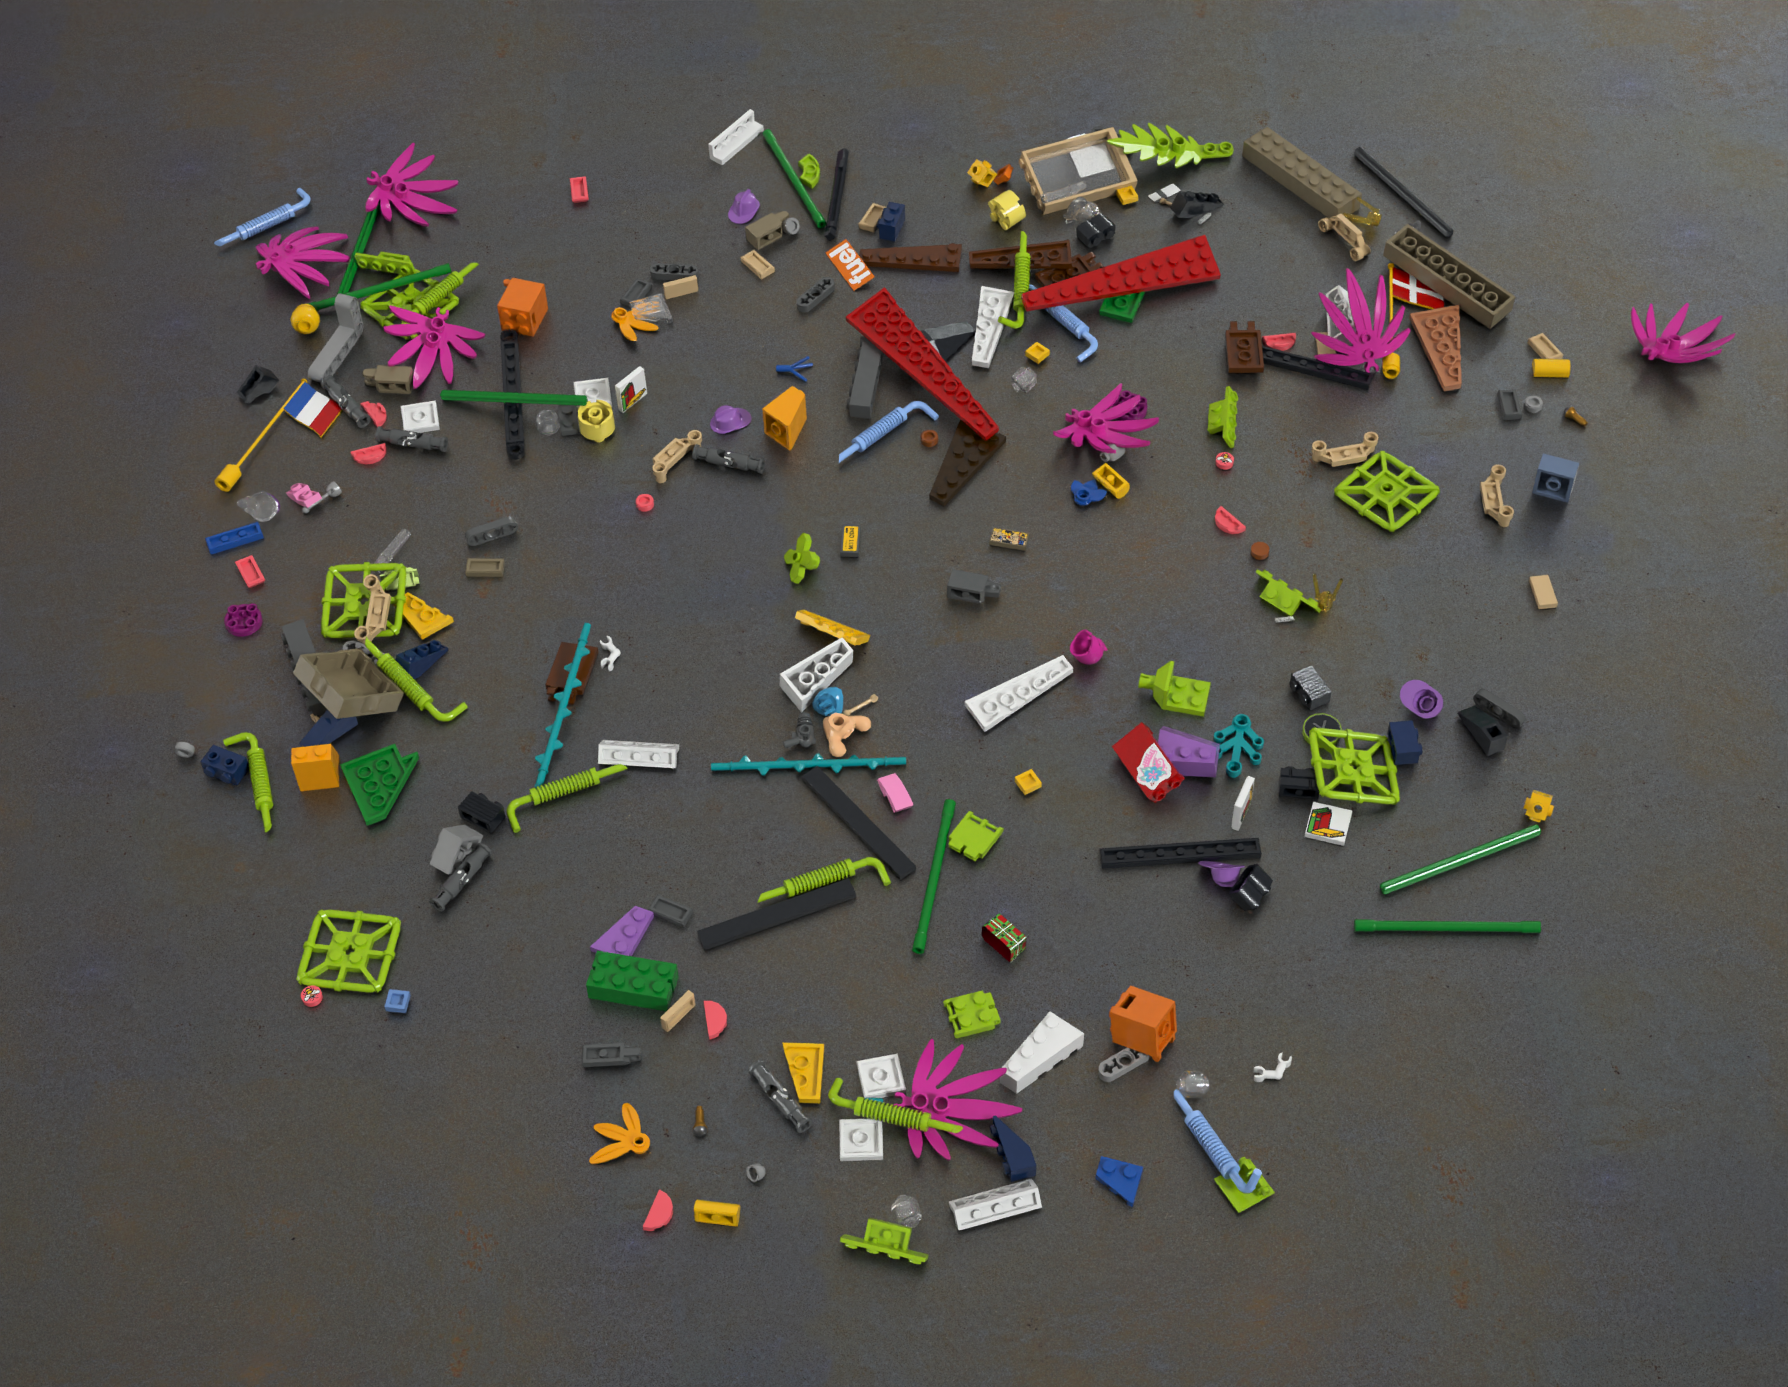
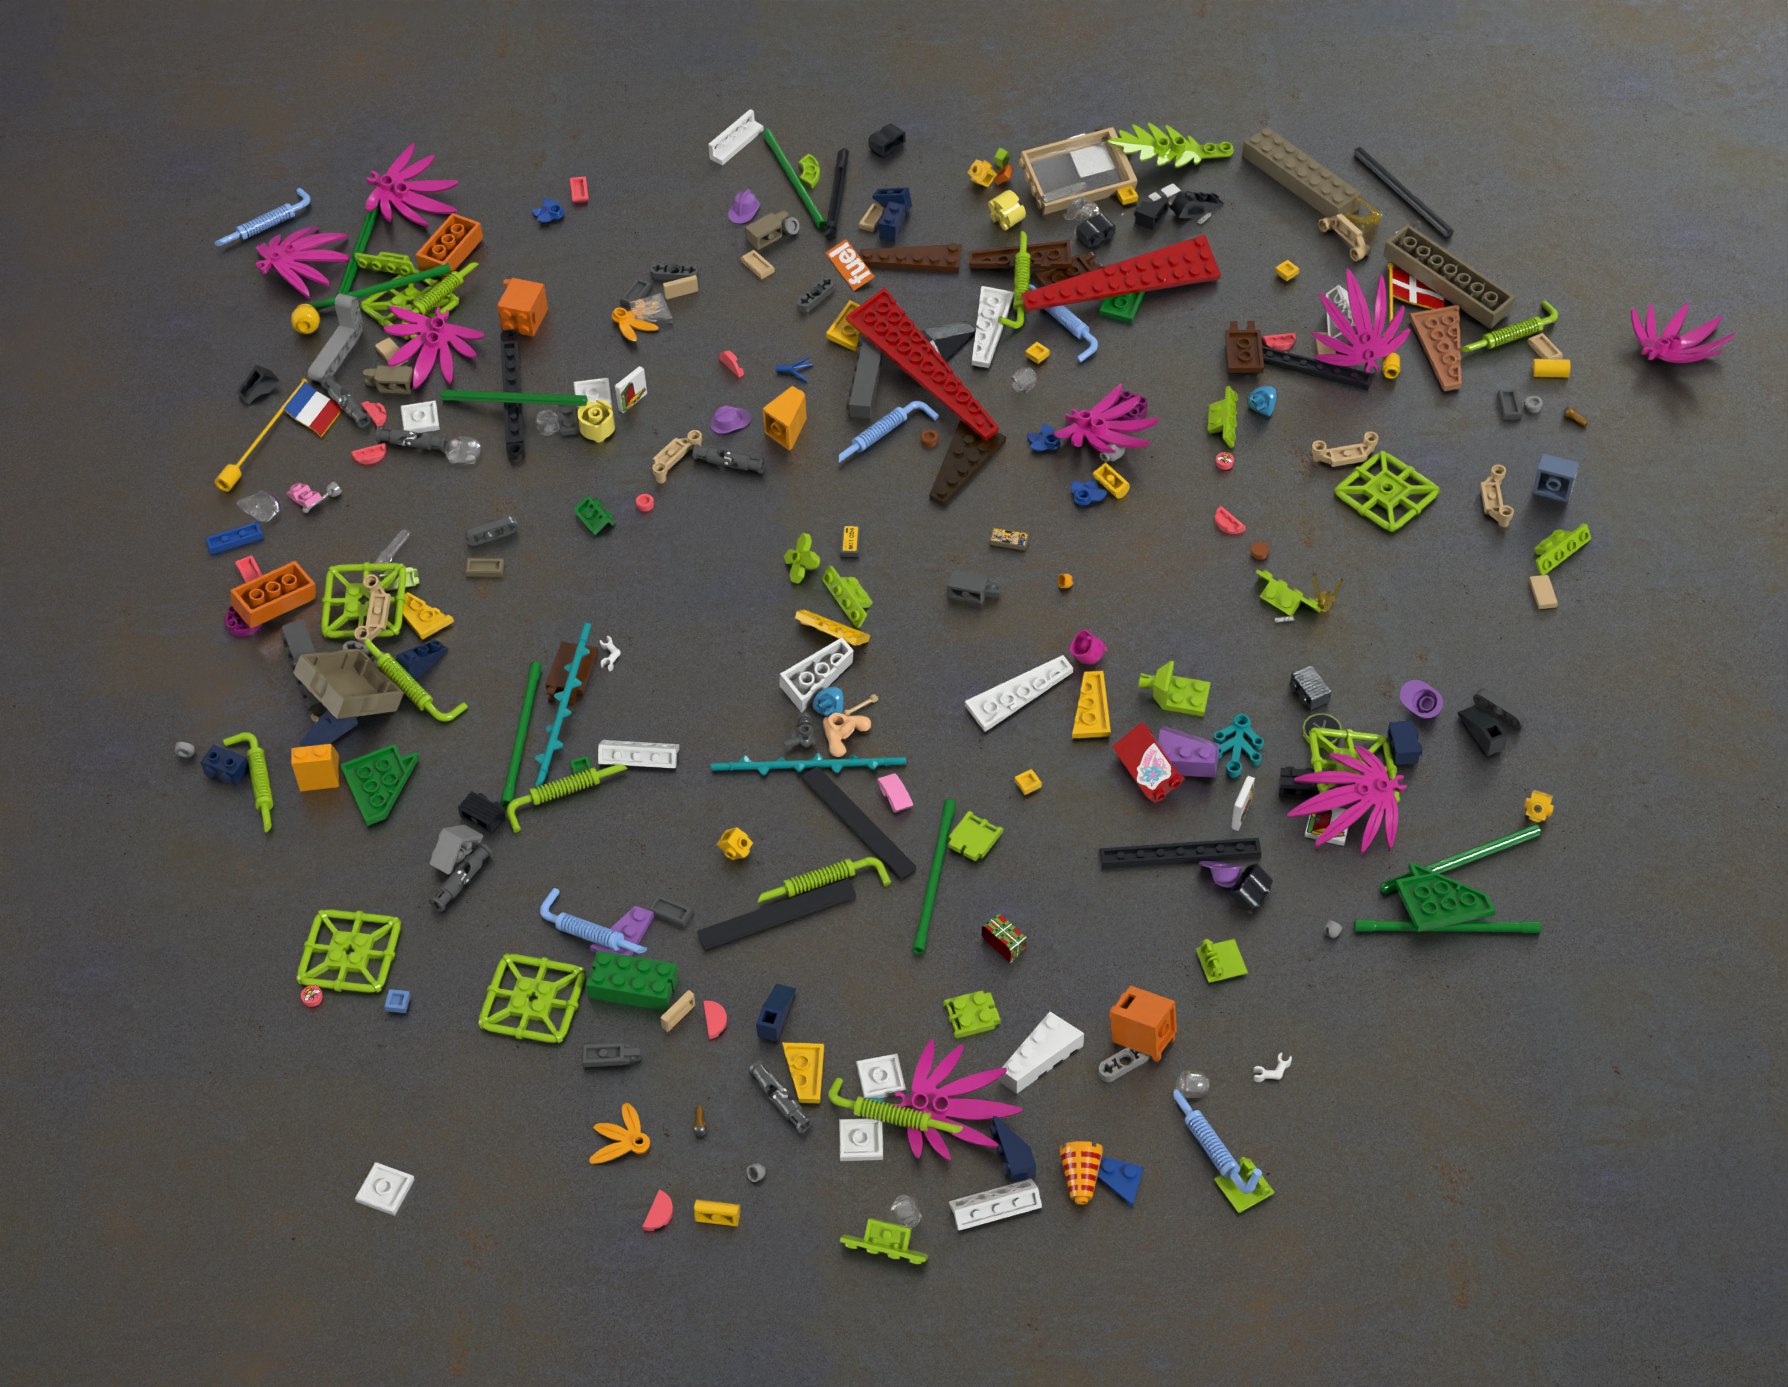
(273, 594): none -> orange brick
(384, 1188): none -> white tile
(387, 349): none -> tan tile
(450, 243): none -> orange brick
(462, 450): none -> clear dish
(527, 987): none -> lime plate
(533, 677): none -> green piece
(549, 212): none -> blue plate
(580, 764): none -> green tile
(585, 929): none -> light blue piece
(592, 514): none -> green bracket
(729, 360): none -> coral tile
(735, 843): none -> yellow brick
(775, 1012): none -> dark blue slope
(842, 331): none -> yellow wing
(848, 594): none -> lime bracket
(886, 139): none -> black brick
(895, 195): none -> dark blue slope
(1002, 158): none -> lime piece
(1044, 440): none -> blue plate
(1065, 580): none -> light orange hinge
(1081, 1169): none -> light orange cone
(1092, 709): none -> yellow wing
(1150, 213): none -> black arch
(1221, 960): none -> lime hinge
(1262, 400): none -> dark azure piece
(1287, 270): none -> yellow plate
(1332, 929): none -> light grey hinge
(1367, 790): none -> dark pink plant
(1440, 901): none -> green wing
(1514, 331): none -> lime piece
(1559, 547): none -> lime bracket

